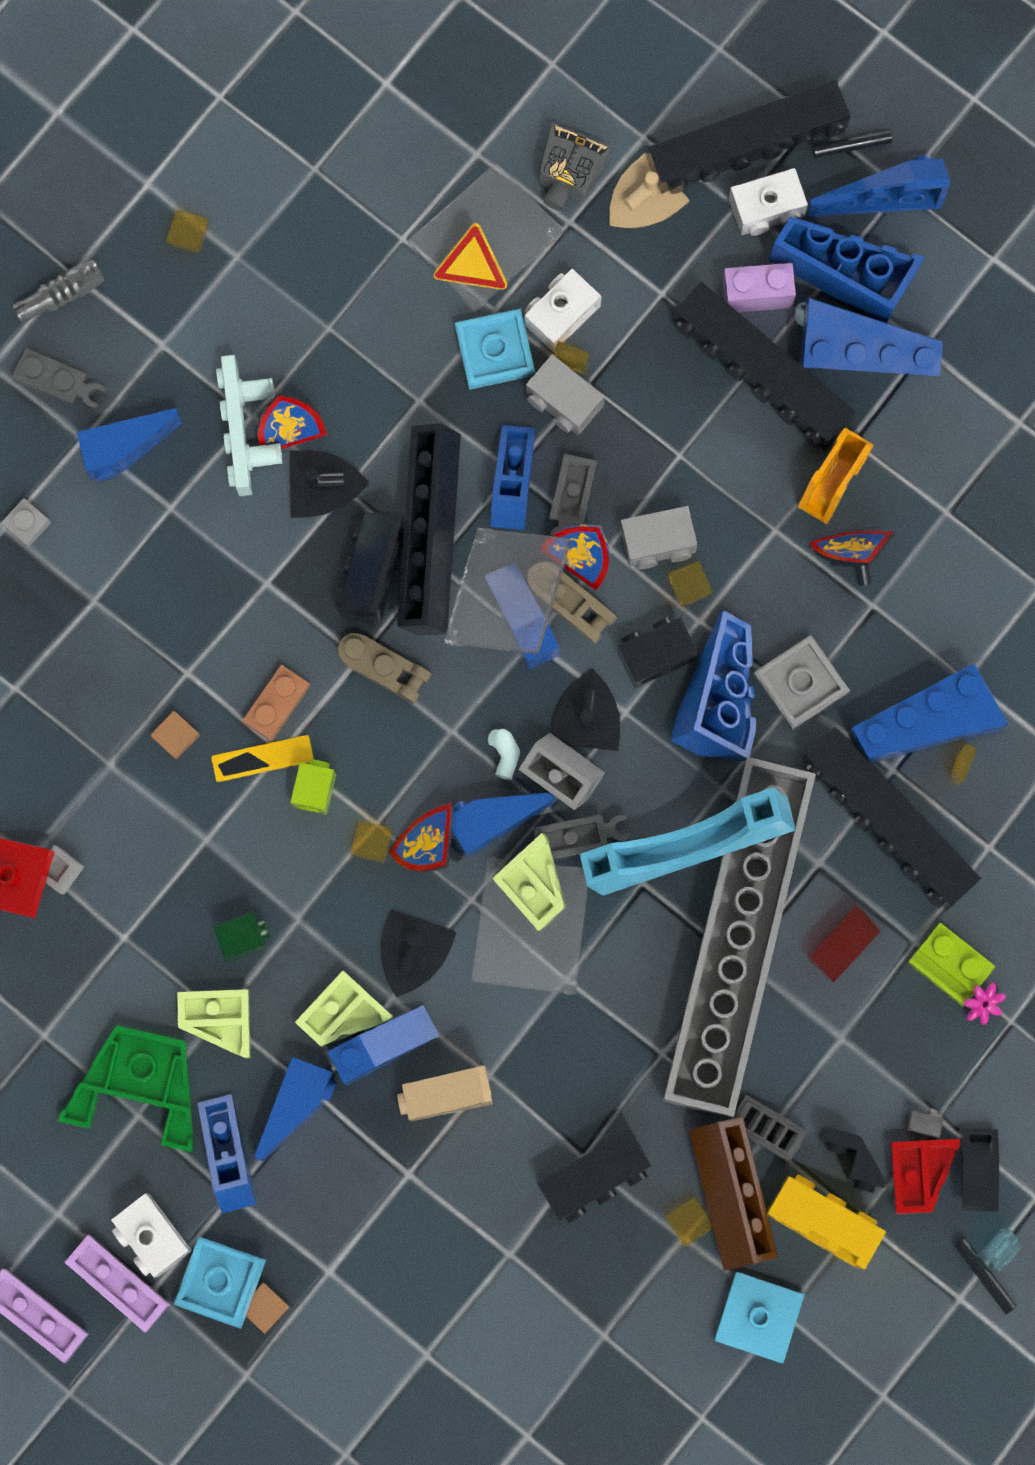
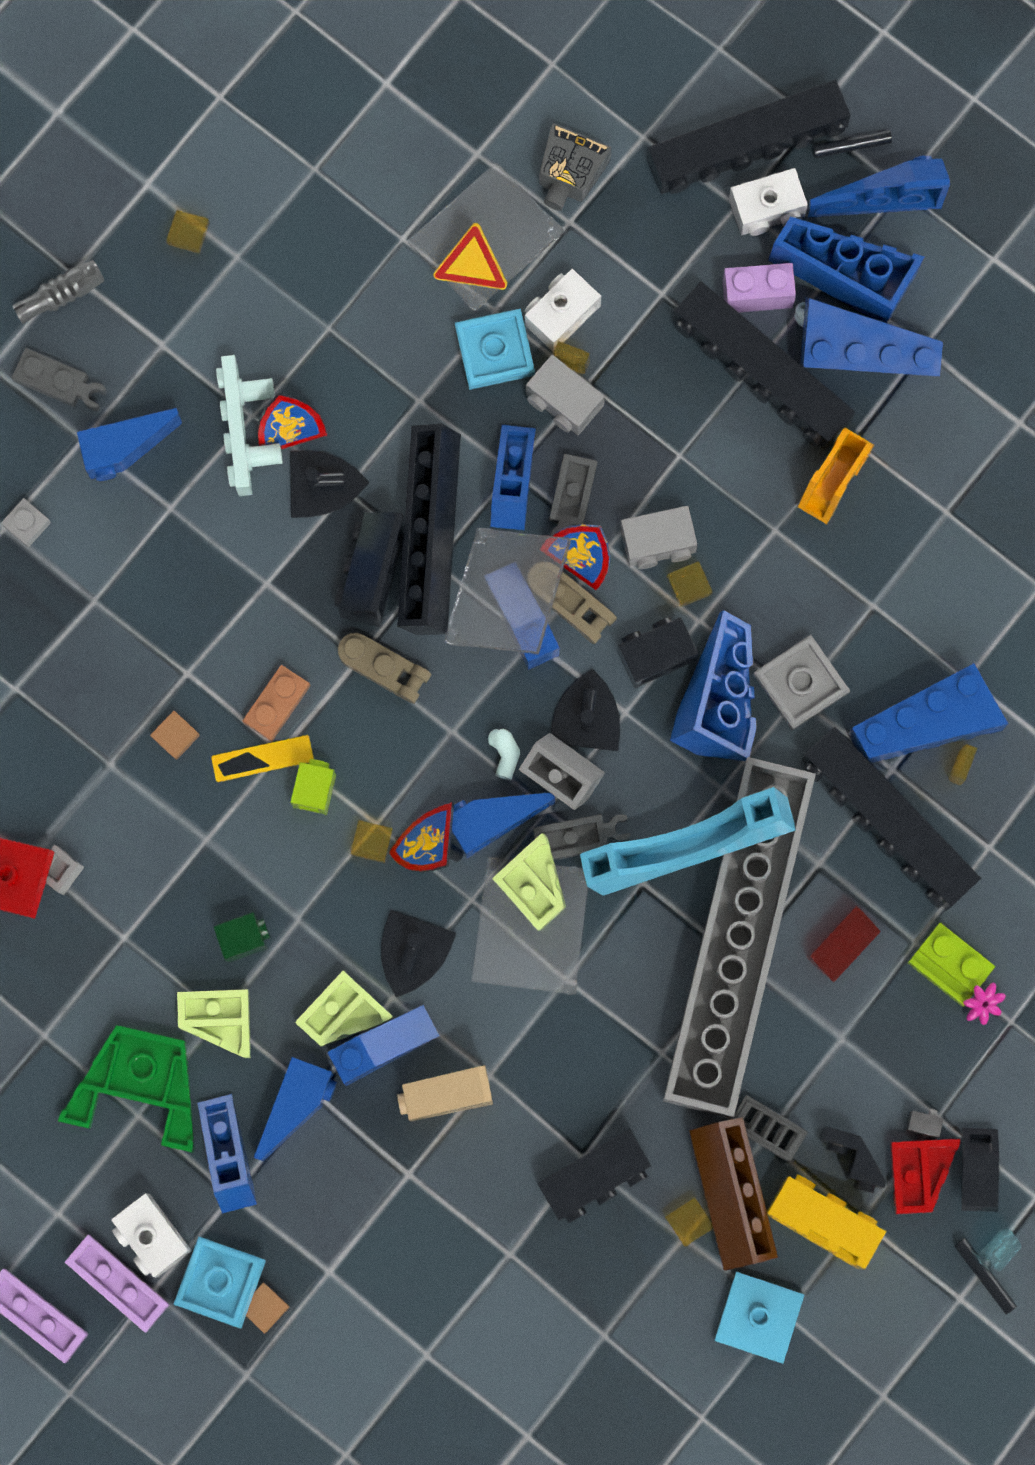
(639, 200): tan shield -> none
(853, 550): shield -> none

